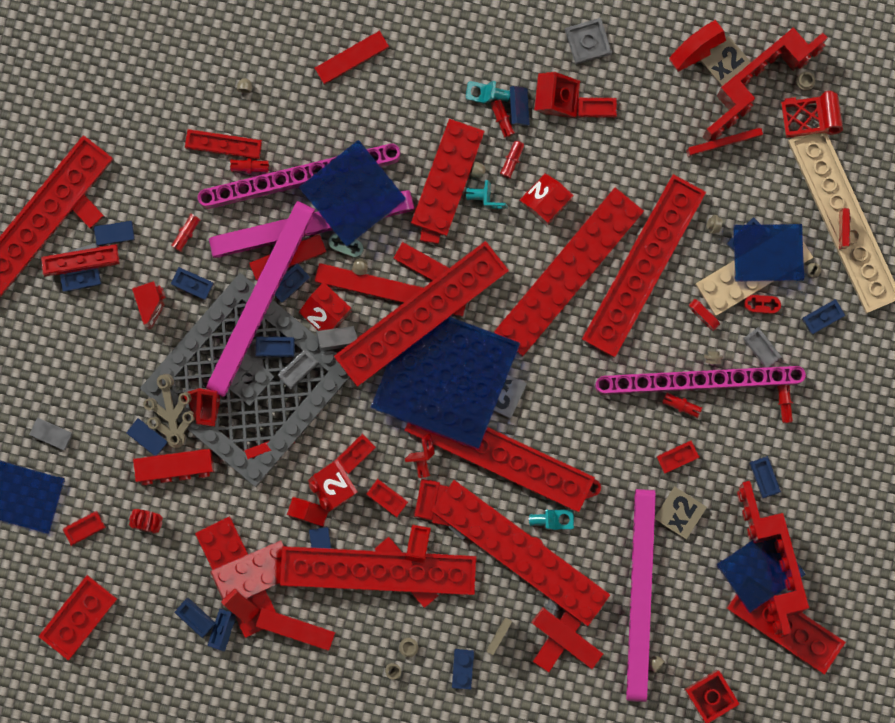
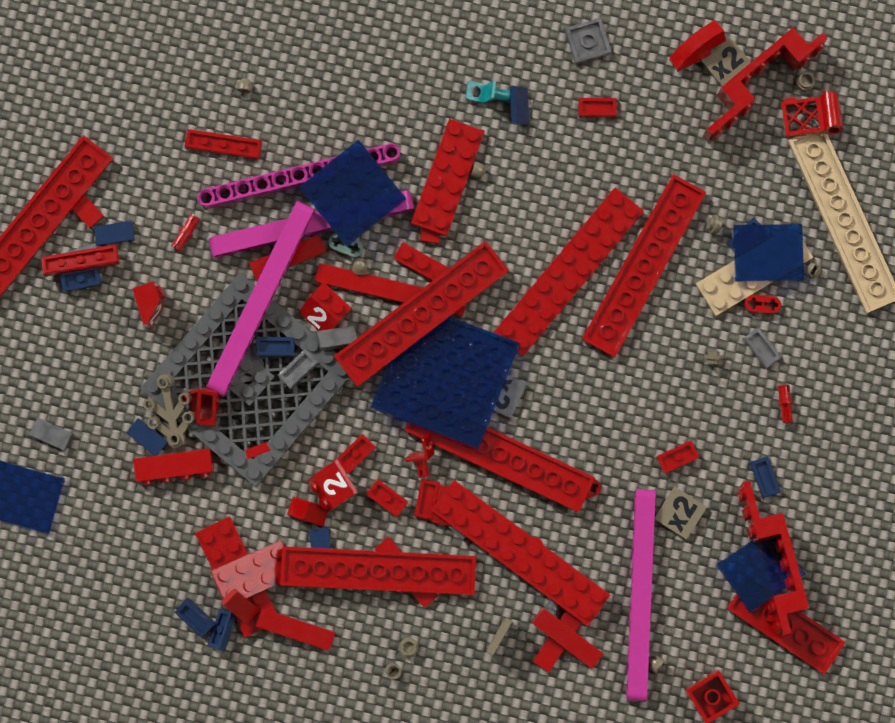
(78, 617): red plate -> none
(84, 528): red tile -> none
(145, 521): red gear -> none
(192, 283): dark blue plate -> none
(249, 165): red pin -> none
(291, 283): dark blue plate -> none
(351, 57): red tile -> none
(418, 543): red tile -> none
(462, 669): dark blue plate -> none
(484, 194): teal bracket -> none
(502, 118): red axle -> none
(512, 159): red axle -> none
(546, 199): red slope -> none
(551, 519): teal bracket -> none
(557, 95): red slope -> none
(670, 377): dark pink beam -> none
(682, 405): red pin -> none
(703, 314): red beam -> none
(723, 142): red tile -> none
(823, 317): dark blue plate -> none
(844, 228): red tile -> none

